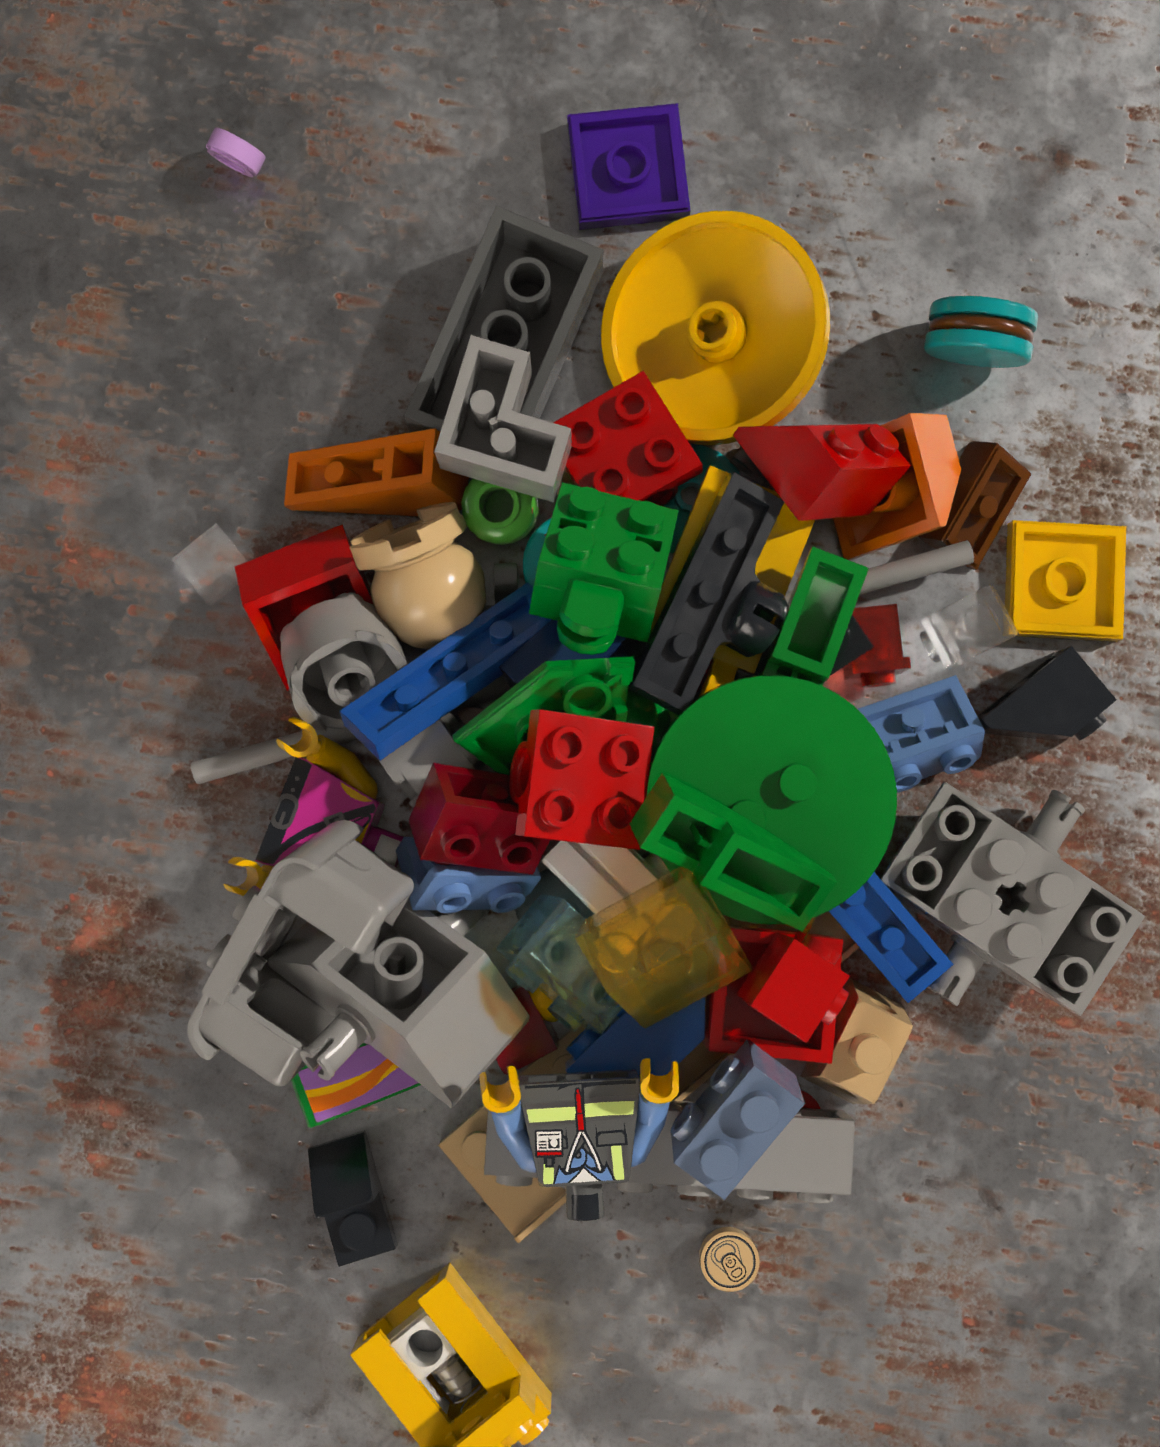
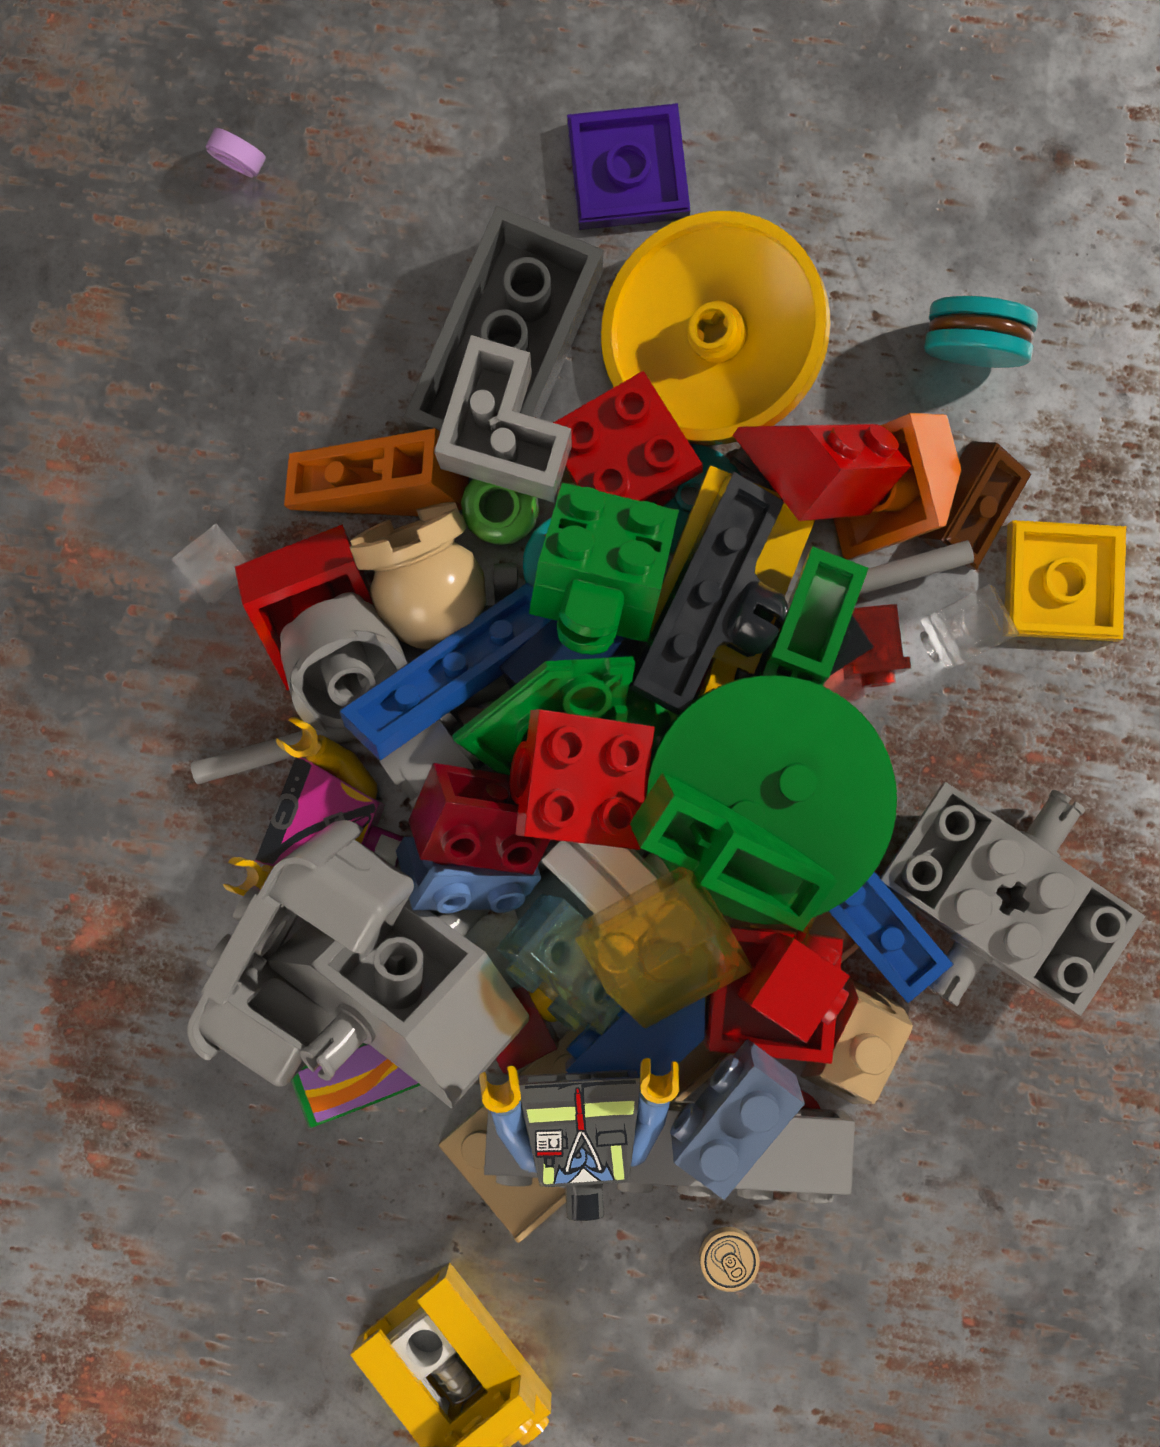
(350, 1198): black slope -> none
(927, 731): medium blue bracket -> none
(1051, 701): black slope -> none

